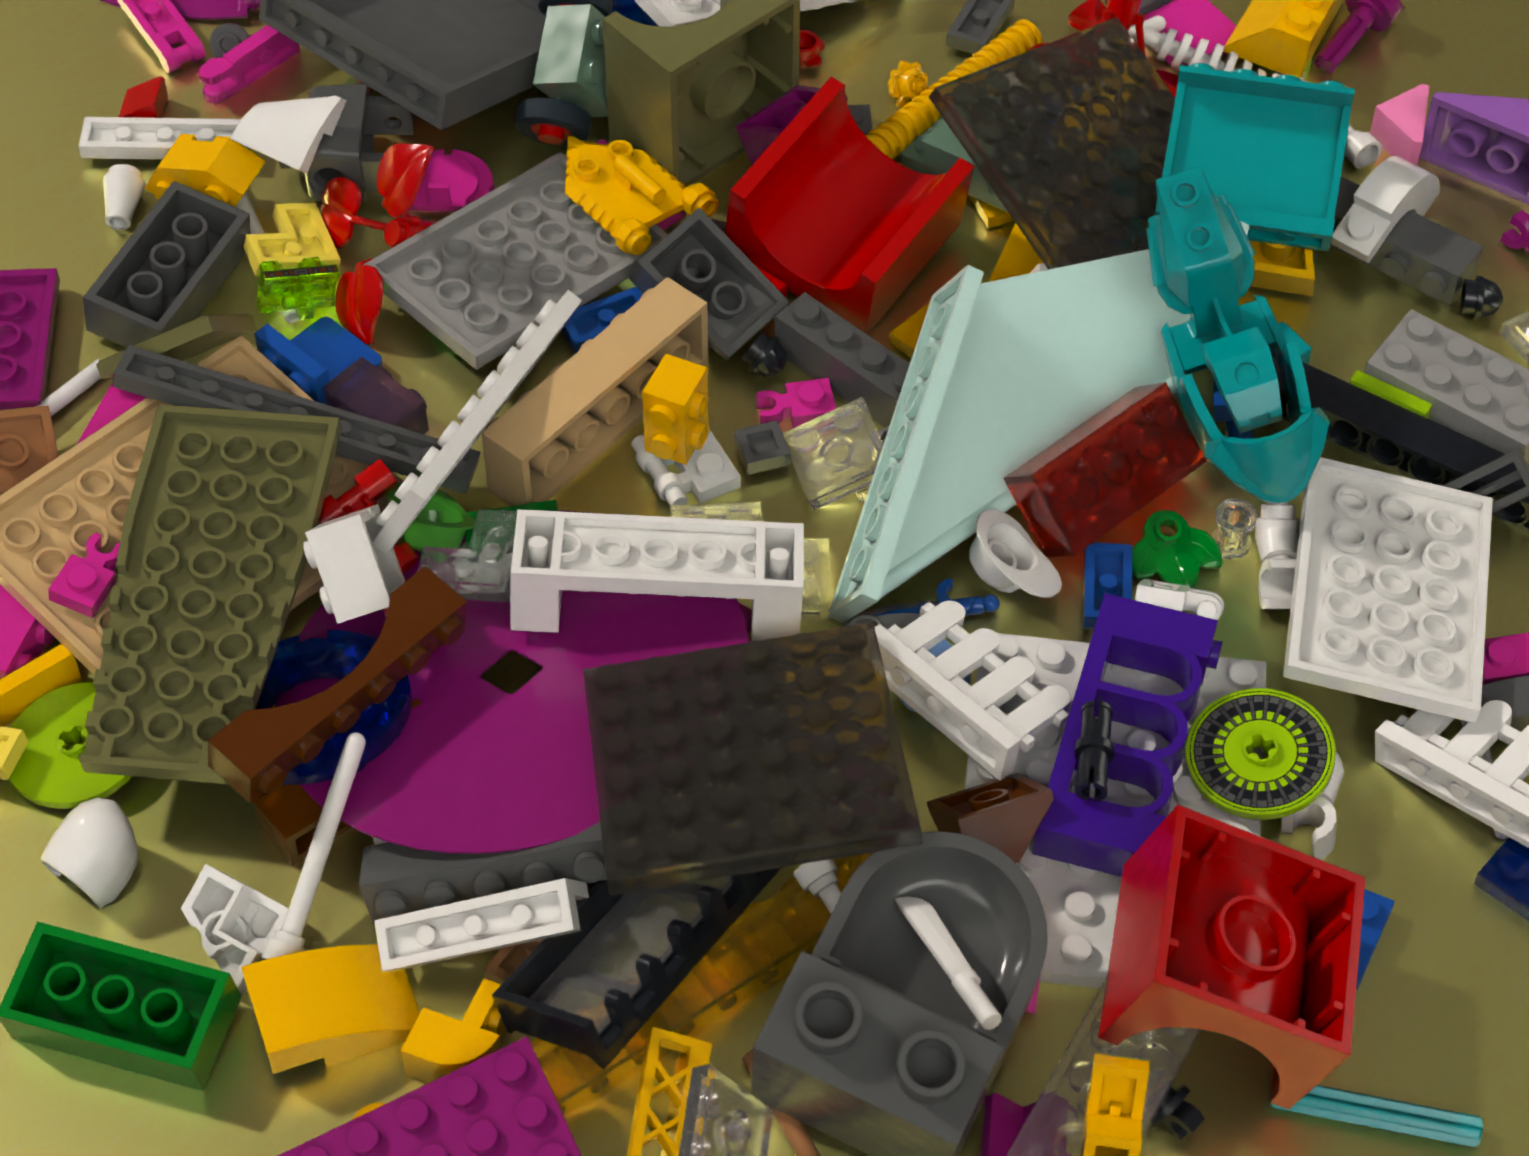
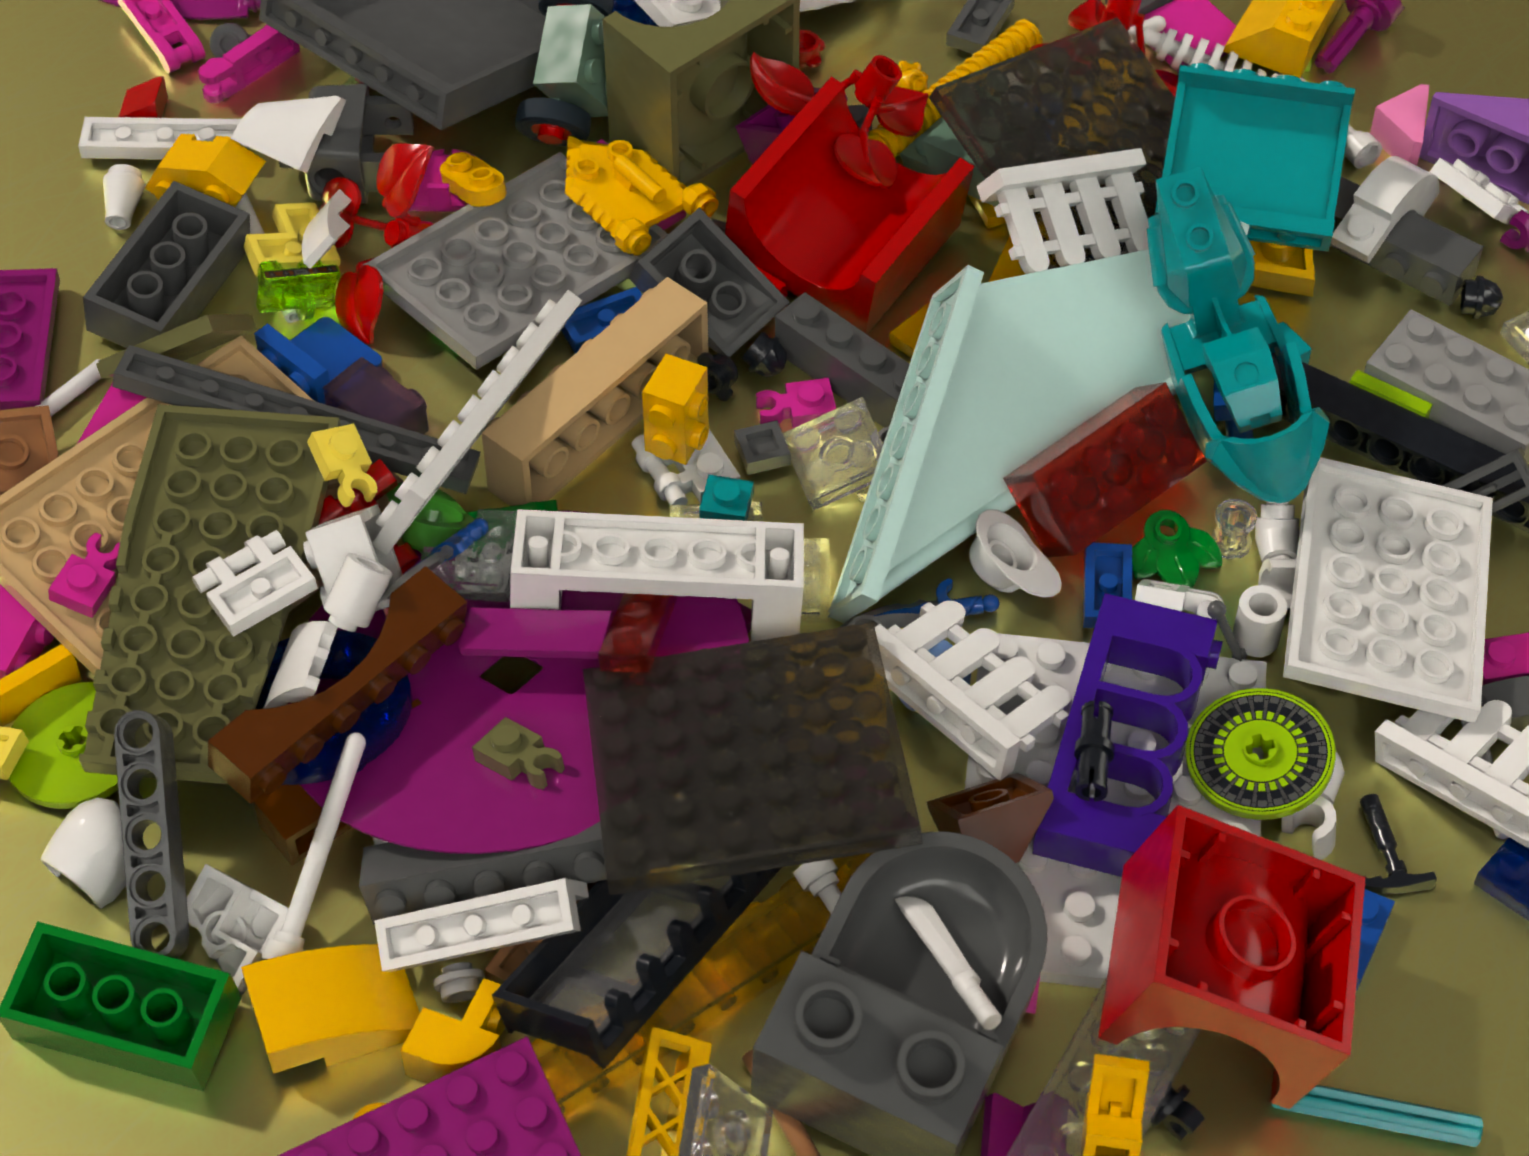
(135, 817): none -> dark grey beam
(258, 591): none -> white plate
(301, 663): none -> white slope
(324, 229): none -> white slope
(343, 457): none -> light yellow plate
(356, 592): none -> white brick
(445, 551): none -> piece
(458, 982): none -> light grey plate
(473, 180): none -> yellow plate
(515, 749): none -> olive plate
(534, 633): none -> magenta panel
(636, 632): none -> clear red plate
(721, 374): none -> black plate
(726, 498): none -> teal plate
(895, 107): none -> red plant
(1083, 178): none -> white fence
(1217, 611): none -> dark grey hinge
(1260, 620): none -> white brick
(1398, 879): none -> black piece
(1478, 189): none -> white plate

